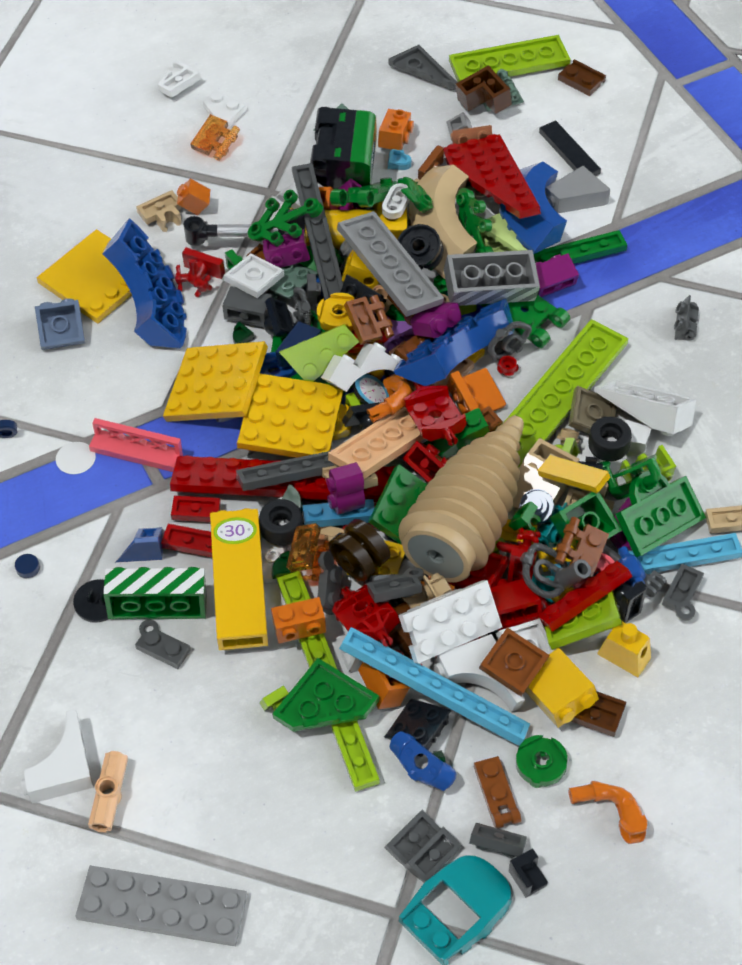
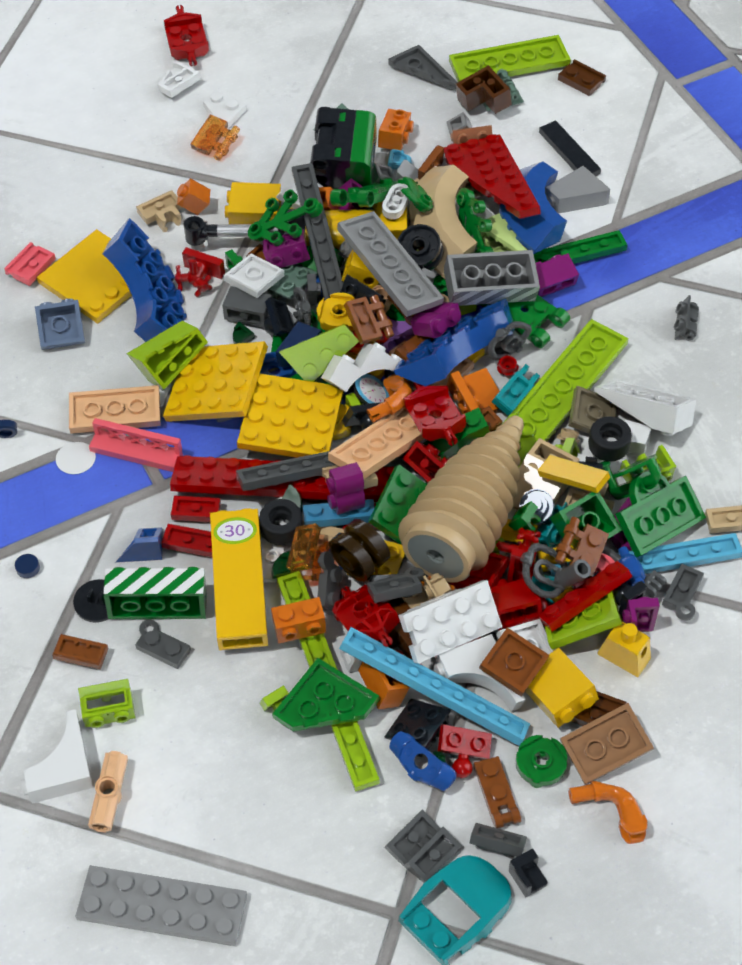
(30, 263): none -> coral plate
(80, 651): none -> dark orange plate
(106, 714): none -> lime window
(126, 406): none -> light nougat plate
(168, 353): none -> lime wedge
(186, 27): none -> red plate
(249, 200): none -> yellow brick
(381, 171): none -> light grey slope
(406, 169): none -> light grey slope
(465, 744): none -> red plate
(514, 391): none -> teal hinge
(606, 743): none -> medium nougat plate
(642, 613): none -> magenta bracket

